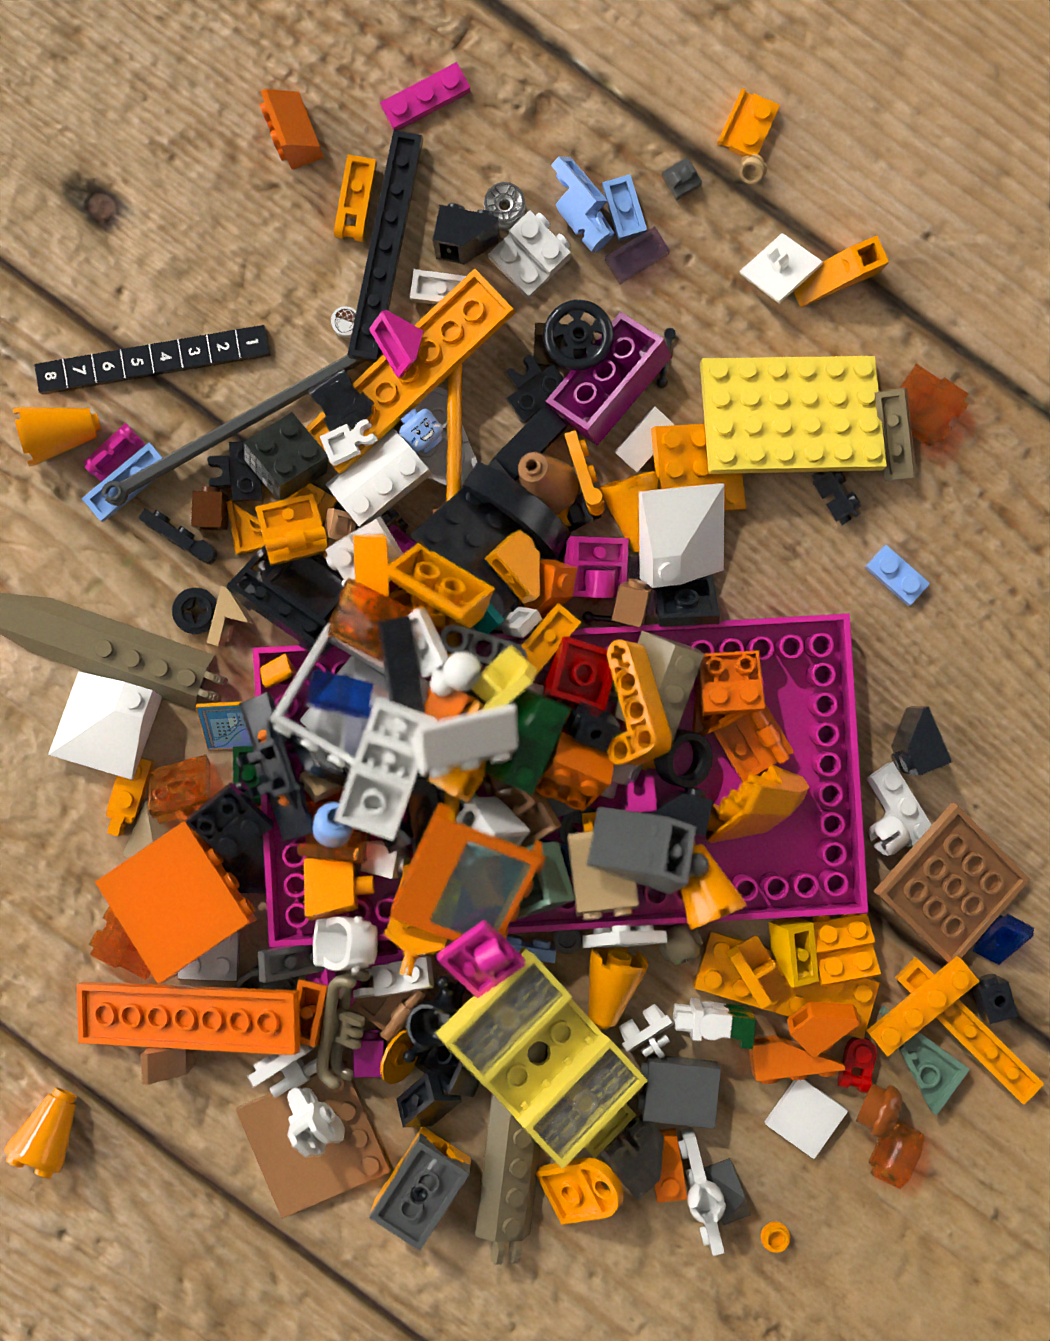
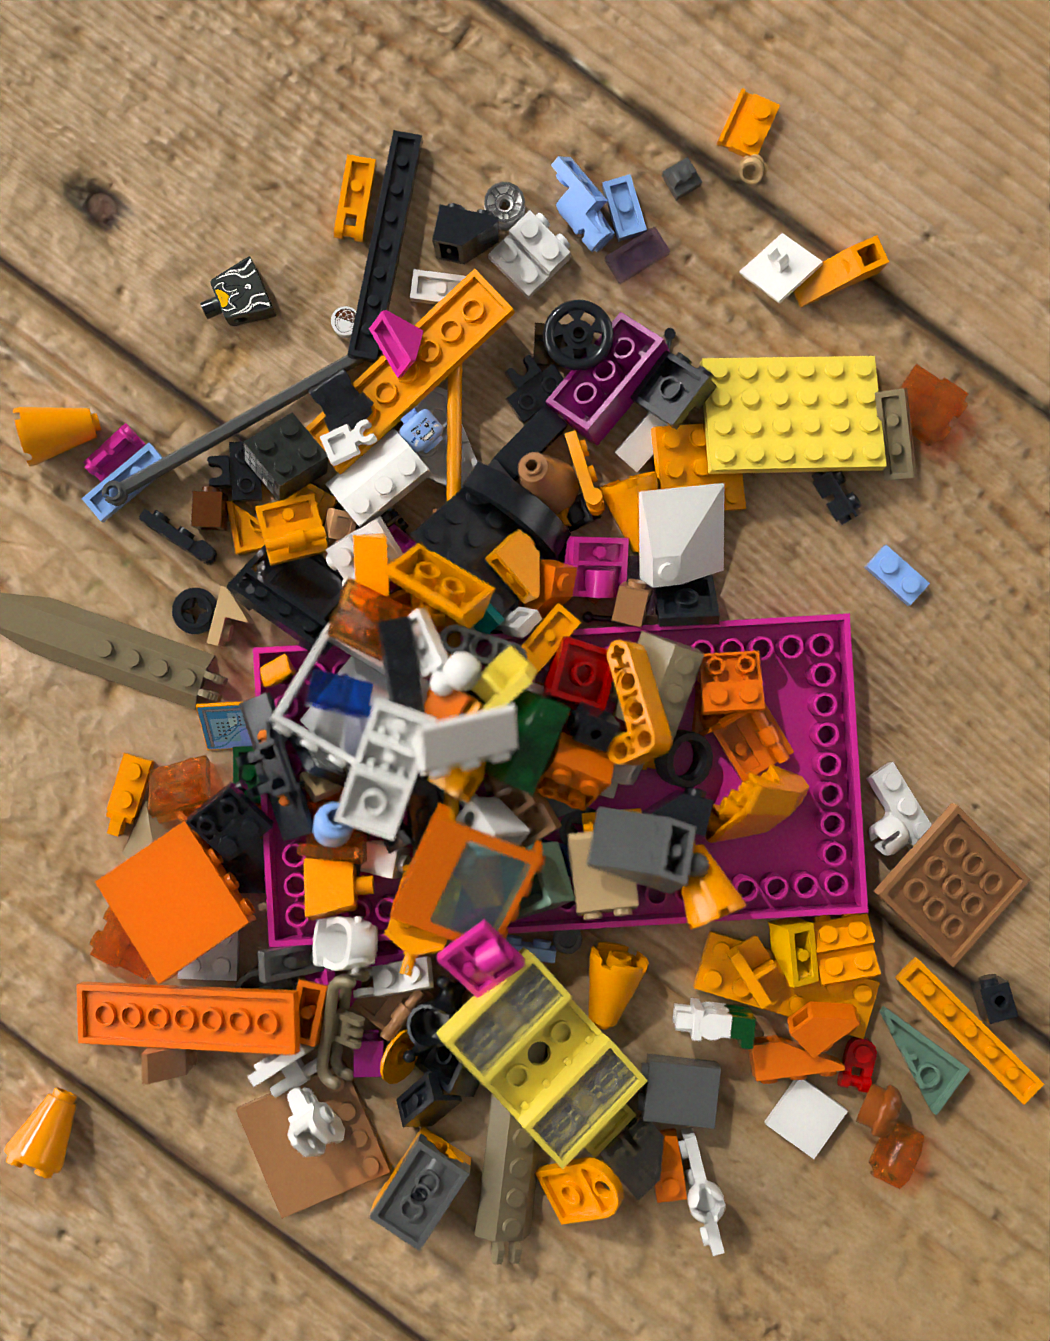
(105, 724): white slope -> none
(152, 359): black tile -> none
(239, 295): none -> pearl dark grey torso
(290, 127): orange slope -> none
(425, 97): dark pink plate -> none
(624, 937): white plate -> none
(635, 1038): white hips -> none
(641, 798): dark pink hinge -> none
(674, 388): none -> black plate
(681, 943): dark tan head -> none
(725, 1178): dark grey slope -> none
(775, 1236): light orange plate -> none
(918, 743): black slope -> none
(922, 1006): light orange plate -> none
(1003, 938): clear blue slope -> none

